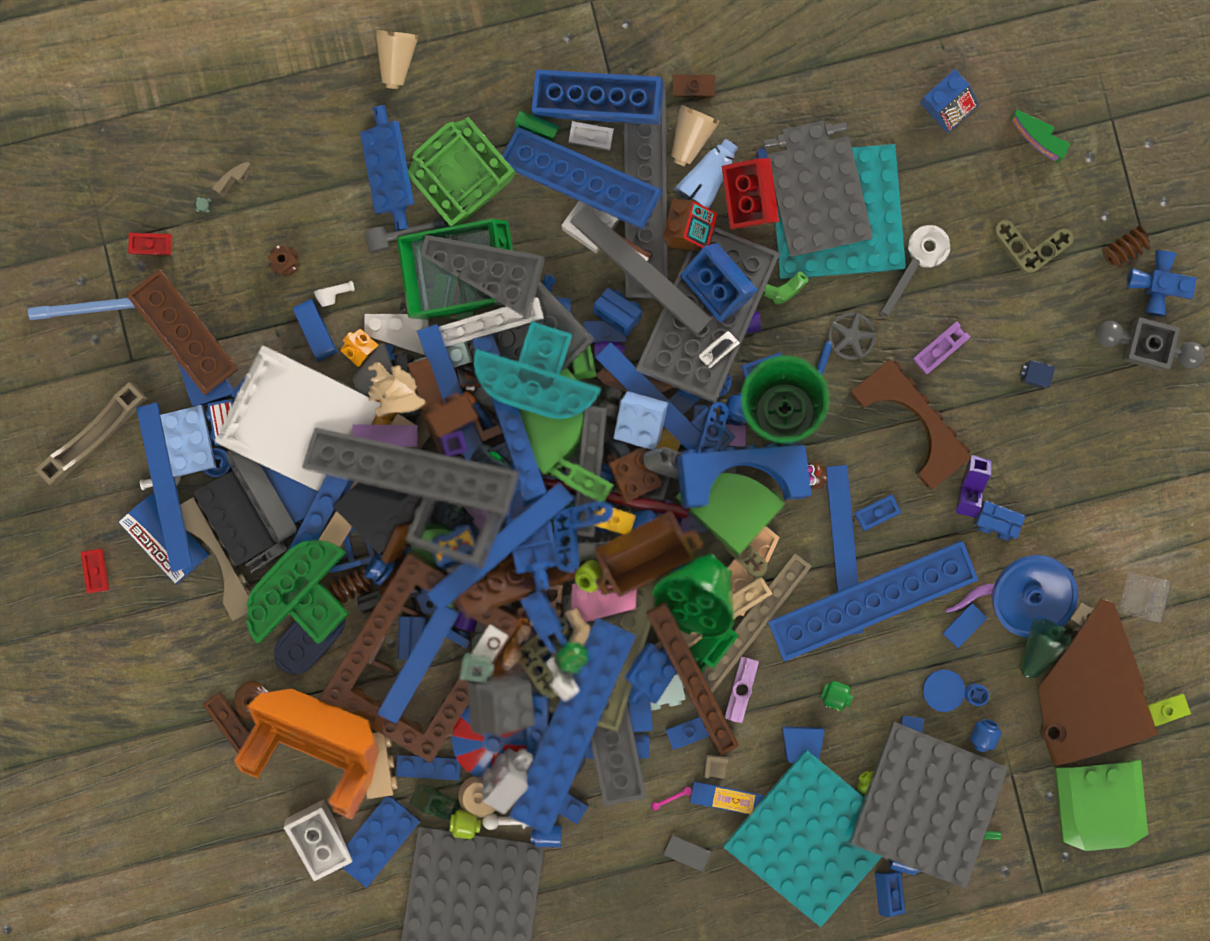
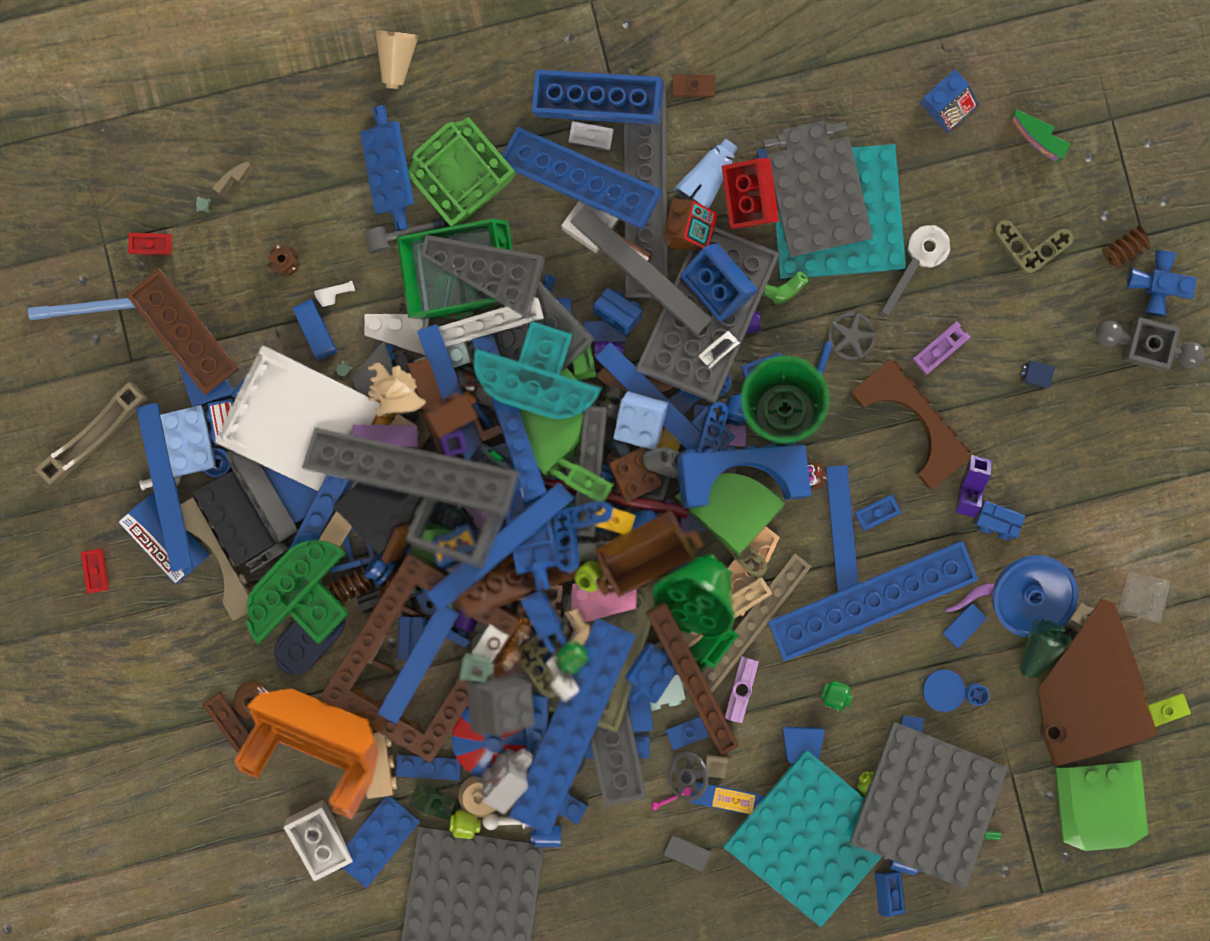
(343, 370): none -> sand green piece
(358, 347): light orange brick -> none
(537, 125): green brick -> none
(688, 776): none -> dark grey wheel
(691, 134): tan cone -> none
(985, 735): blue head -> none

